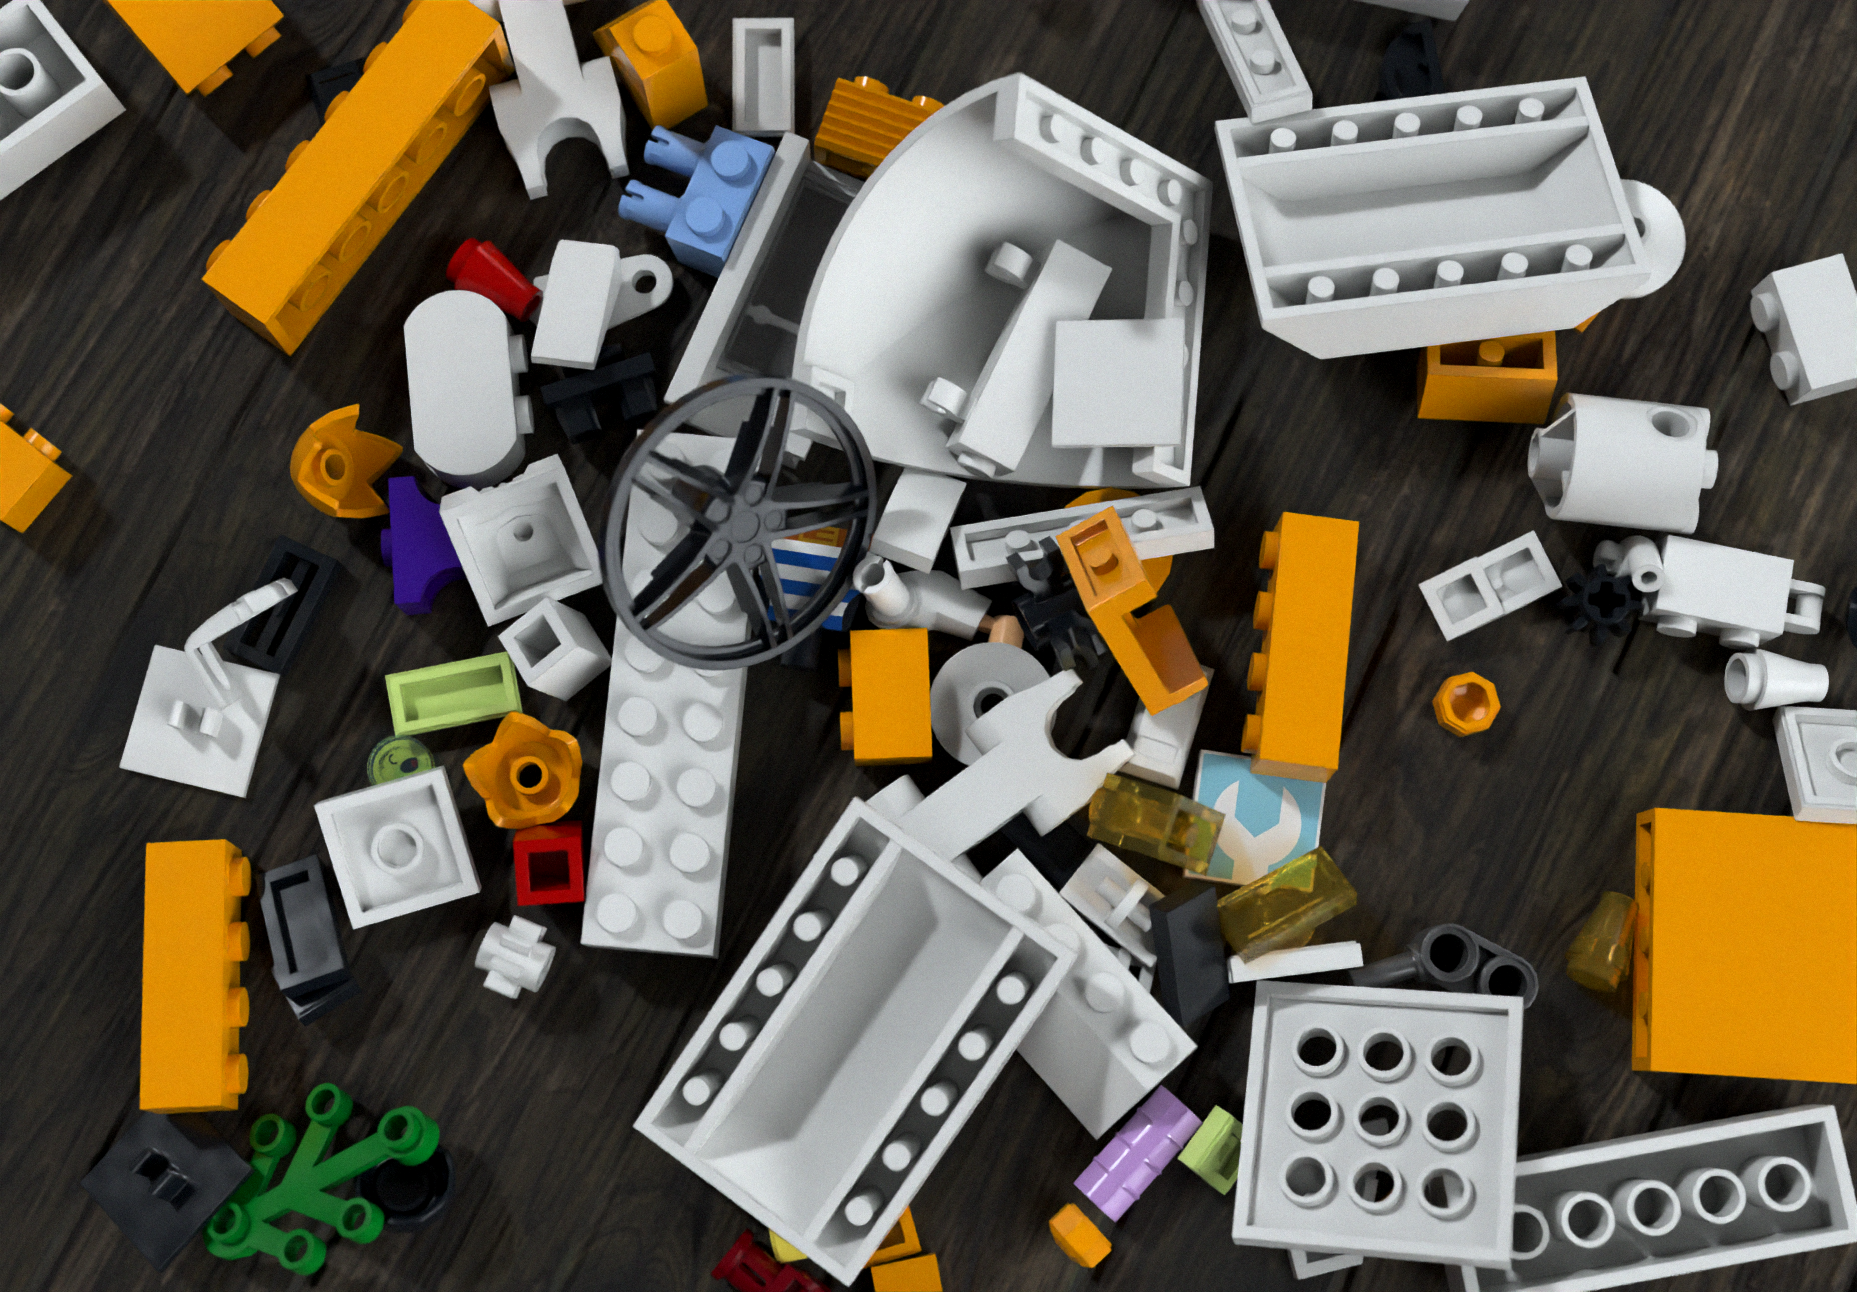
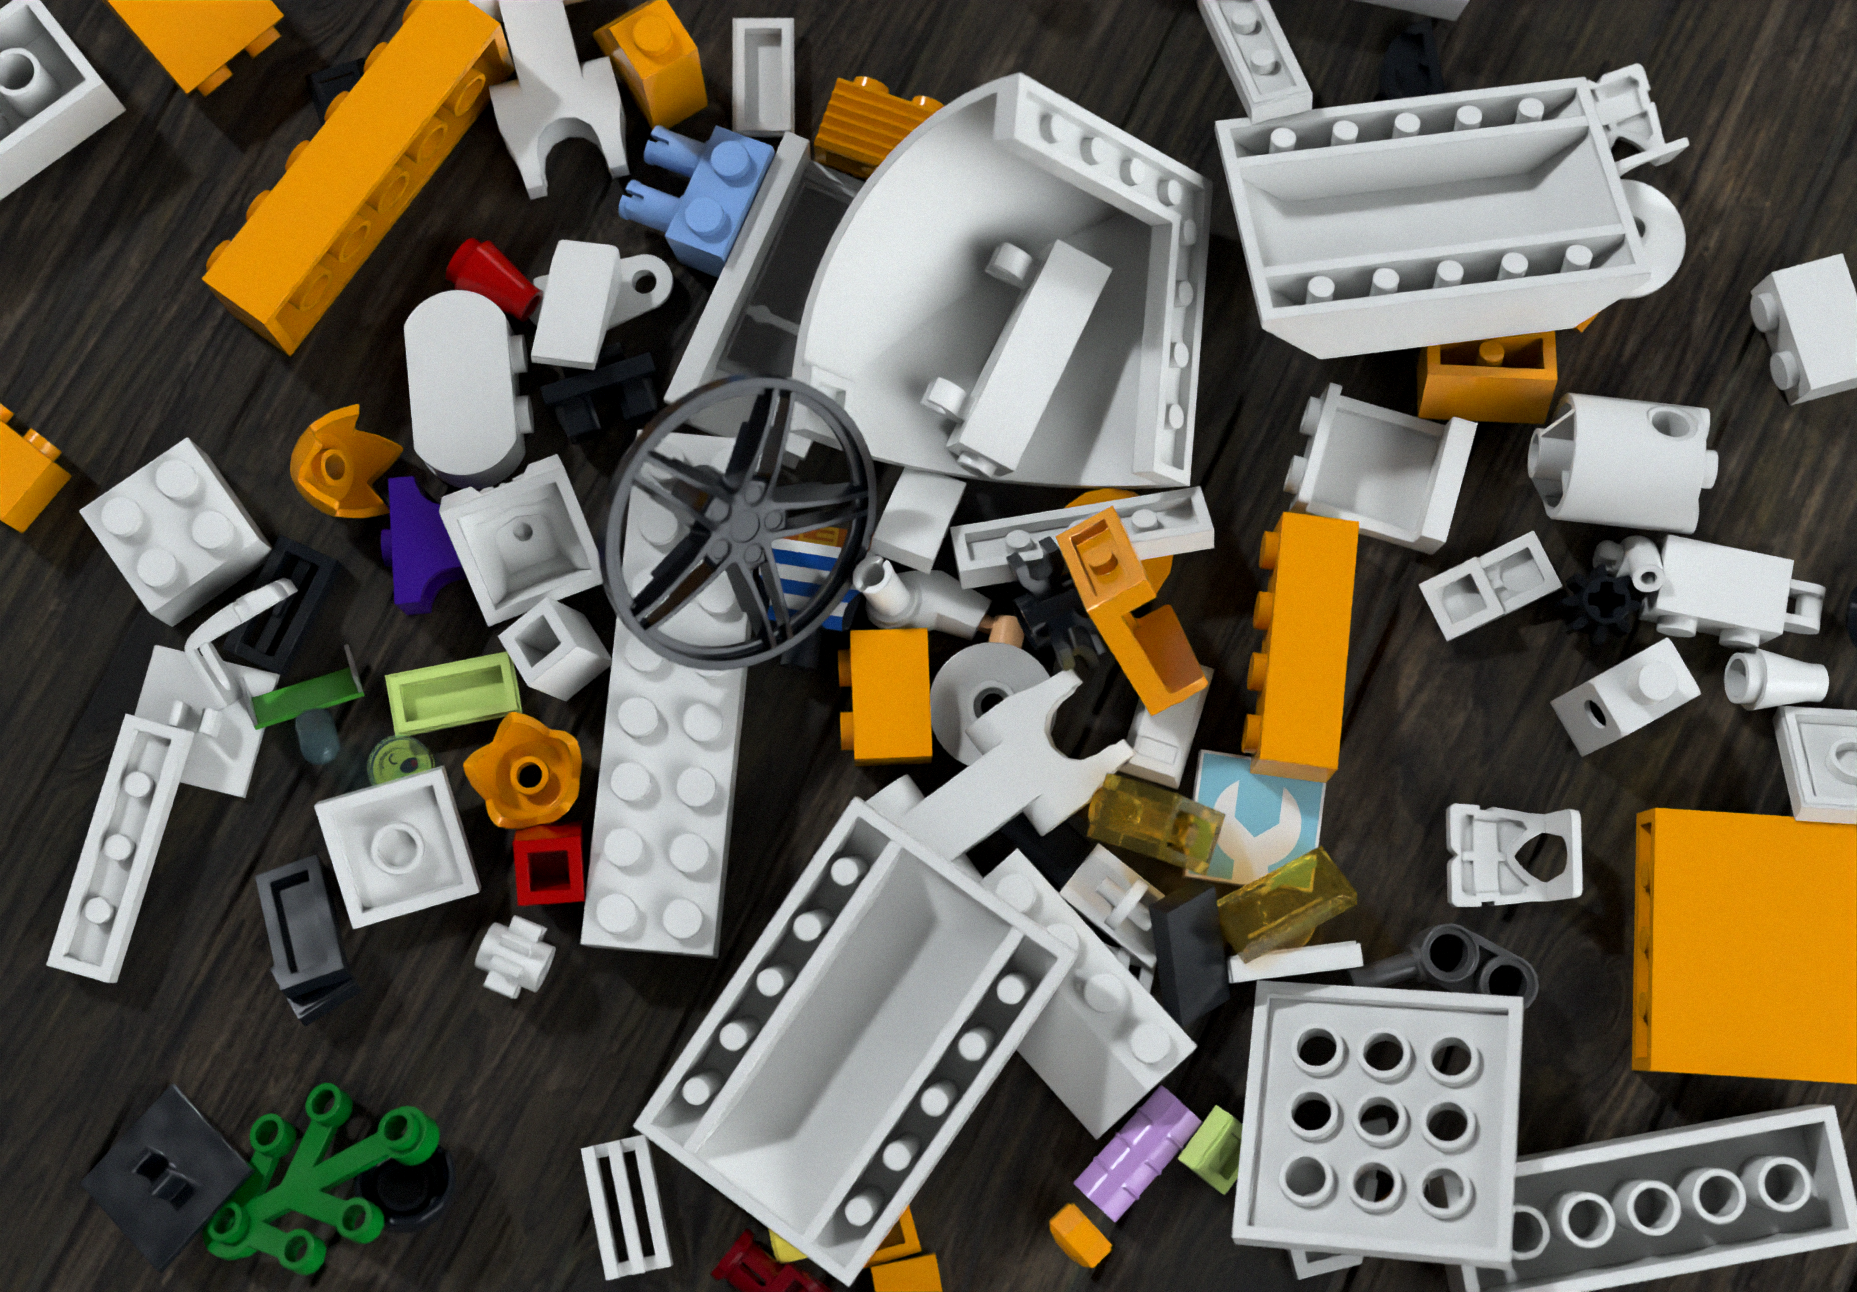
(120, 849): none -> white plate
(177, 532): none -> white brick
(193, 977): light orange brick -> none
(306, 703): none -> piece
(637, 1262): none -> white tile
(1118, 383): white piece -> none
(1380, 470): none -> white panel
(1466, 704): light orange tile -> none
(1485, 853): none -> white piece
(1604, 945): clear yellow cone -> none
(1627, 695): none -> white torso
(1629, 116): none -> white piece

